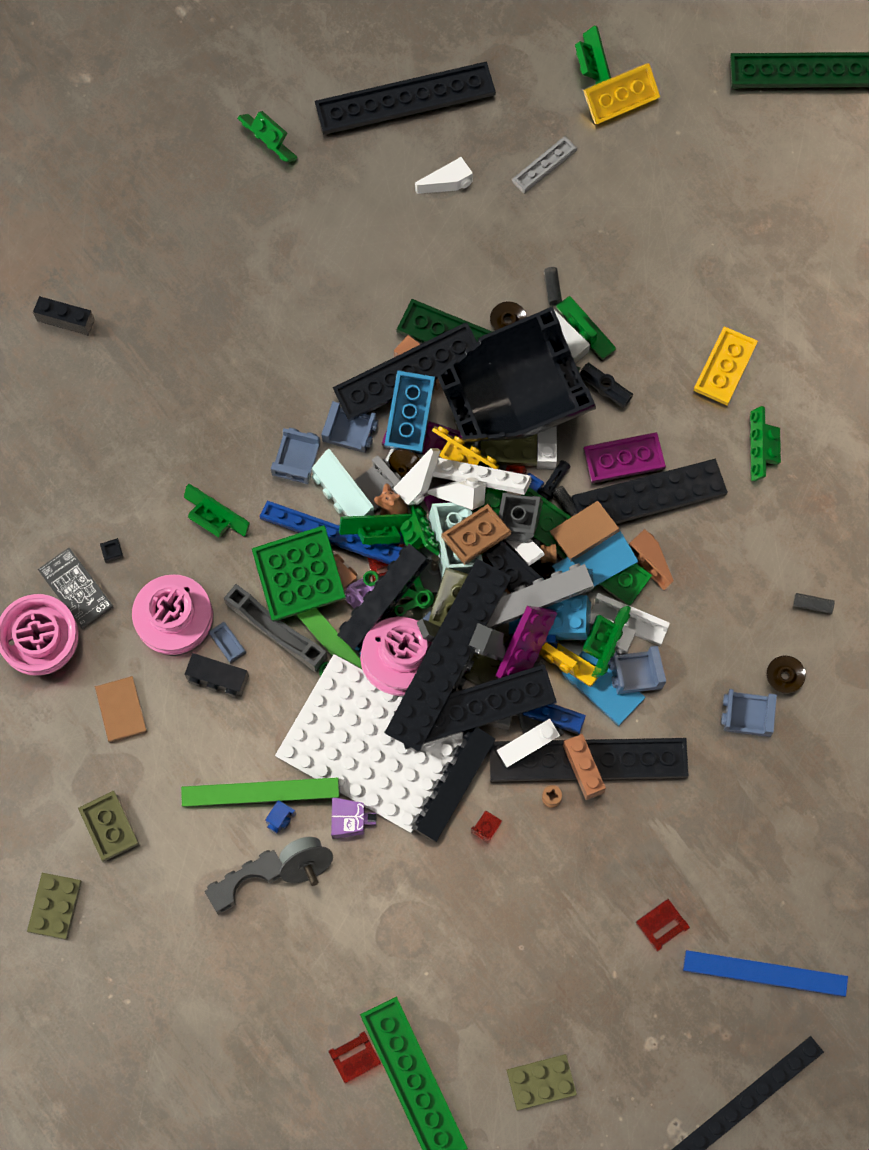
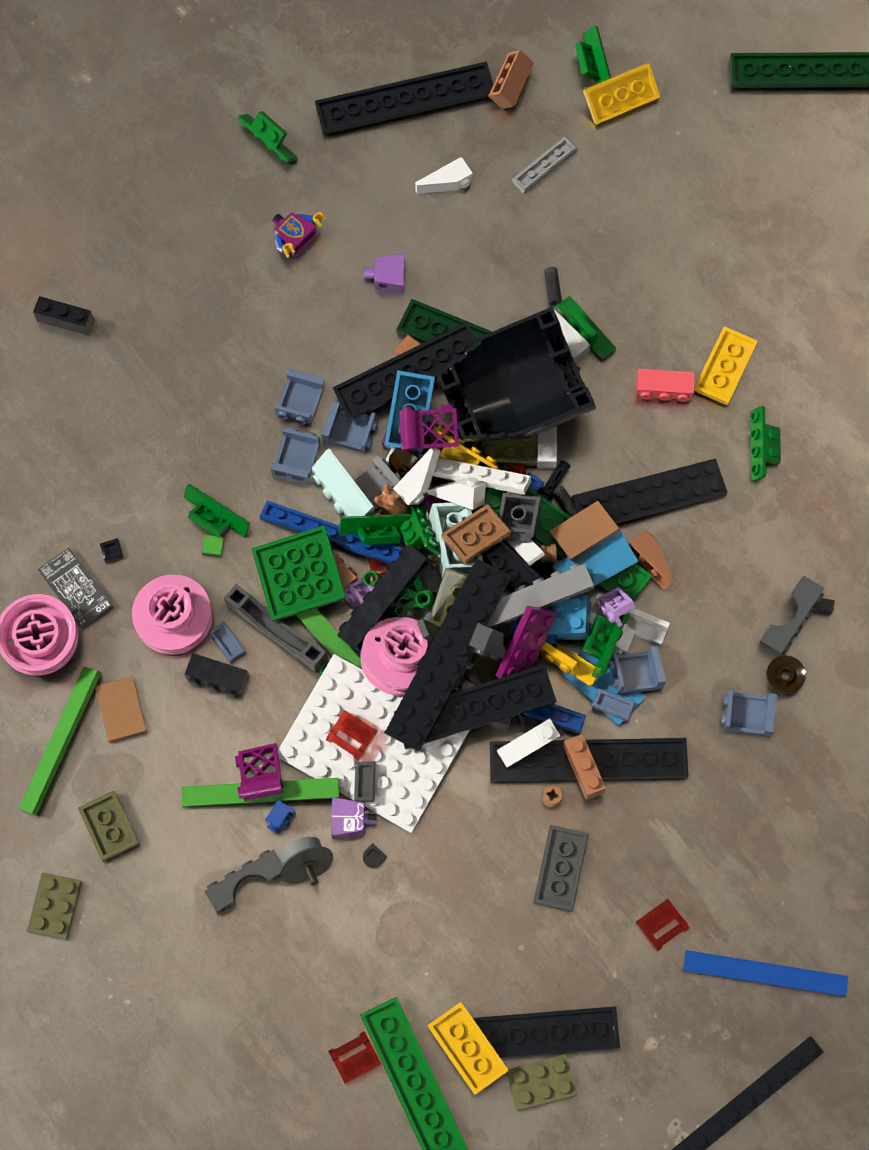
(59, 741): none -> bright green tile
(212, 545): none -> bright green tile
(262, 783): none -> magenta piece
(295, 231): none -> torso
(300, 397): none -> sand blue panel
(354, 729): none -> clear red plate
(364, 781): none -> dark grey tile
(373, 856): none -> black tile
(388, 273): none -> medium lavender torso
(412, 428): none -> magenta piece
(453, 784): black brick -> none
(467, 1048): none -> yellow plate
(486, 826): clear red bracket -> none
(505, 311): dark brown dish -> none
(511, 79): none -> nougat brick
(552, 1032): none -> black plate
(561, 868): none -> dark grey tile
(597, 378): black piece -> none
(613, 705): none -> sand blue tile
(616, 604): none -> lavender bracket
(624, 457): magenta plate -> none
(665, 385): none -> coral brick
(806, 594): none -> dark grey arch

